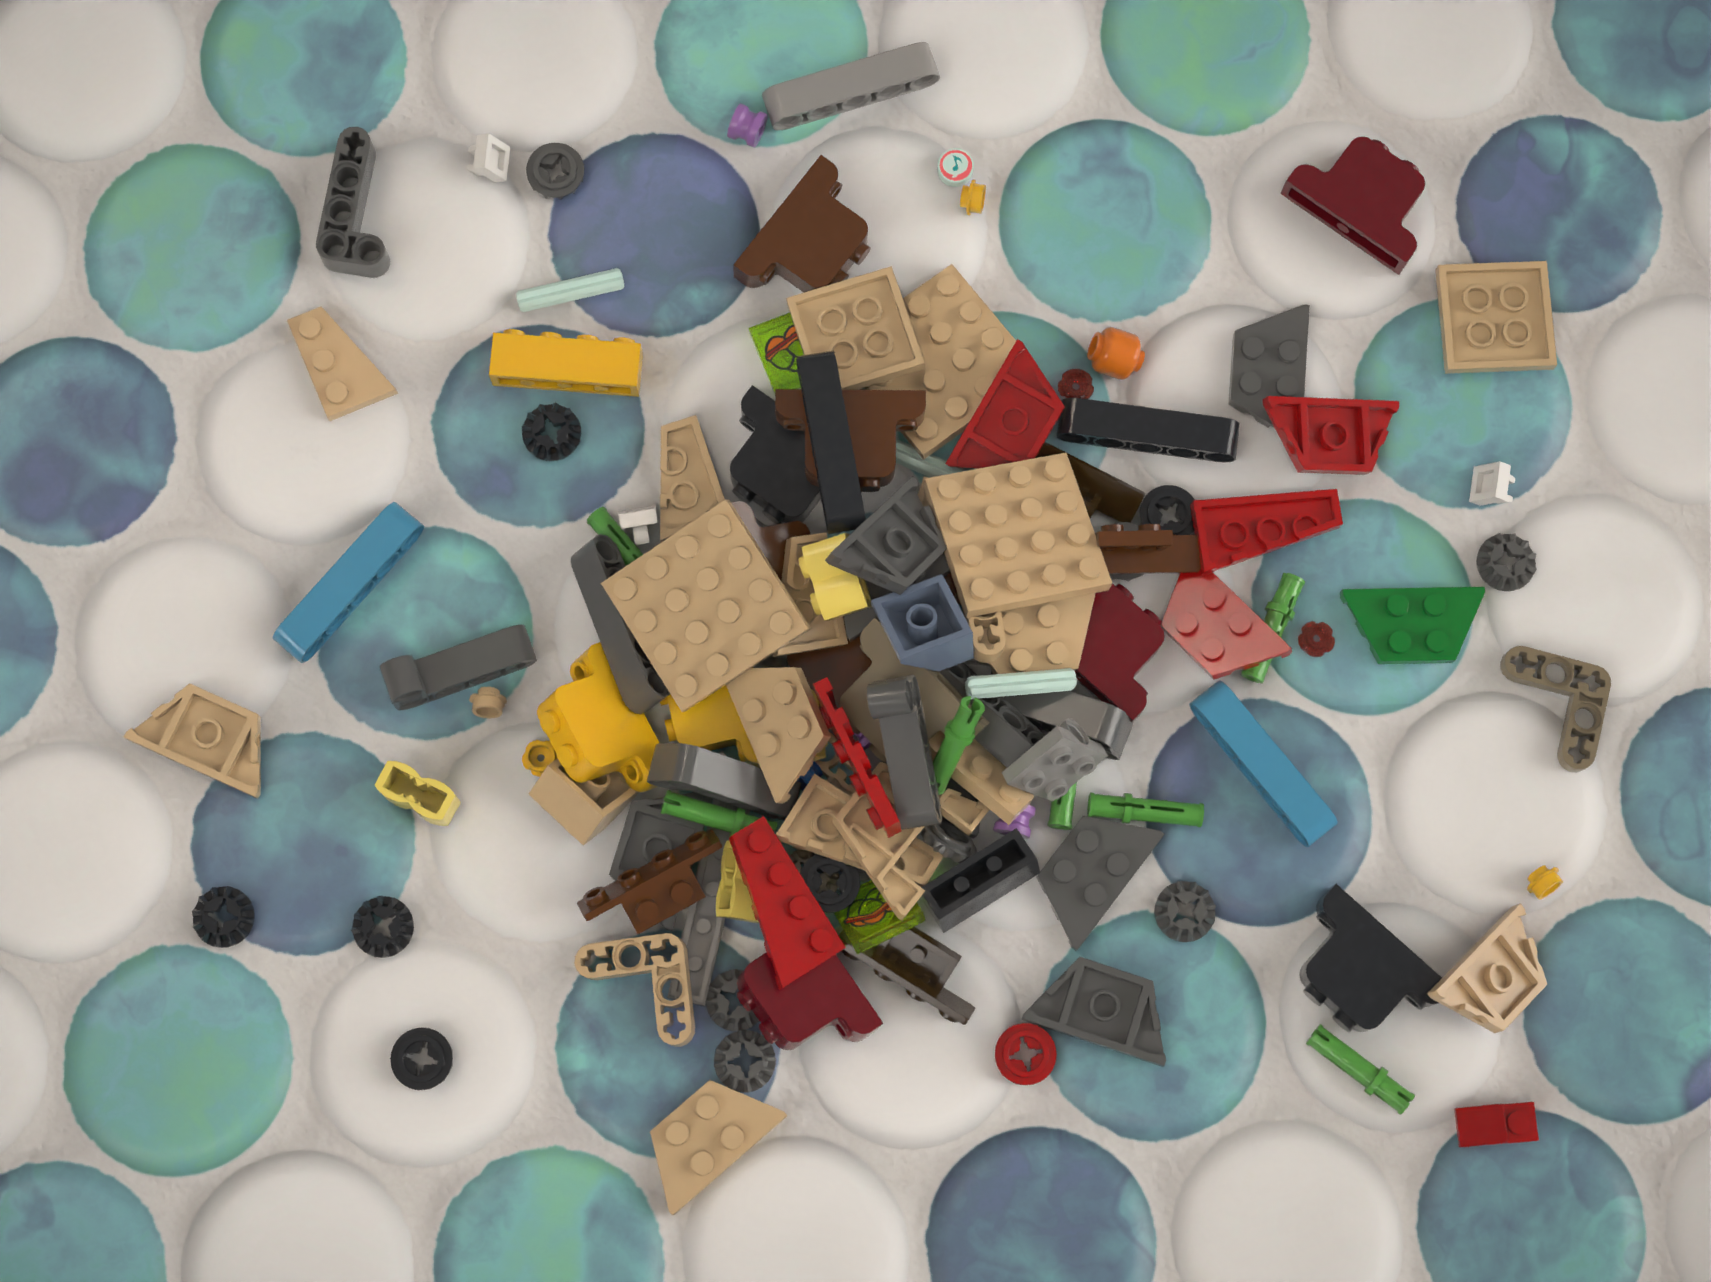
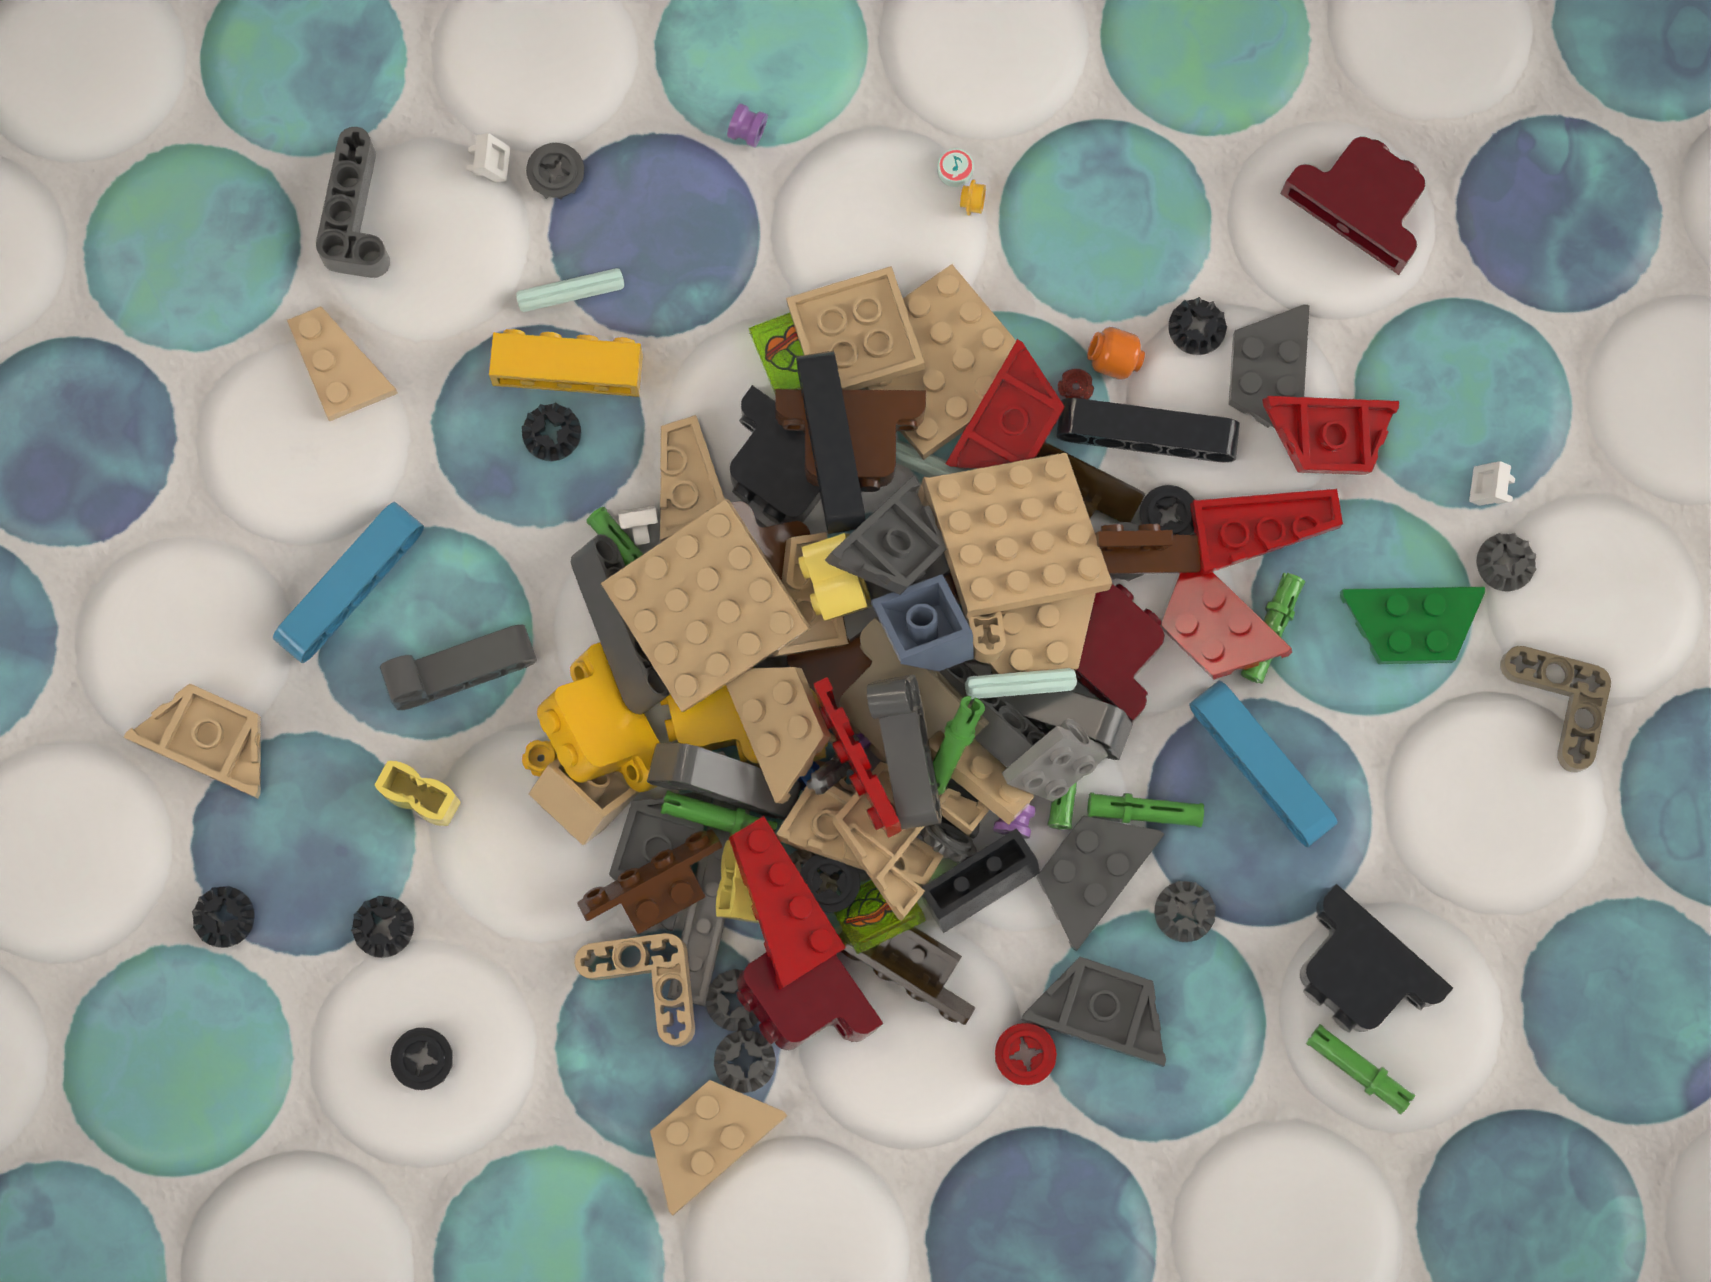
(488, 702): tan plate -> none
(808, 238): reddish brown brick -> none
(828, 775): none -> dark grey axle
(850, 86): light grey beam -> none
(1192, 340): none -> black gear
(1313, 648): clear red plate -> none
(1494, 976): tan wing -> none
(1496, 317): tan plate -> none
(1496, 1124): red slope -> none
(1544, 881): yellow plate -> none

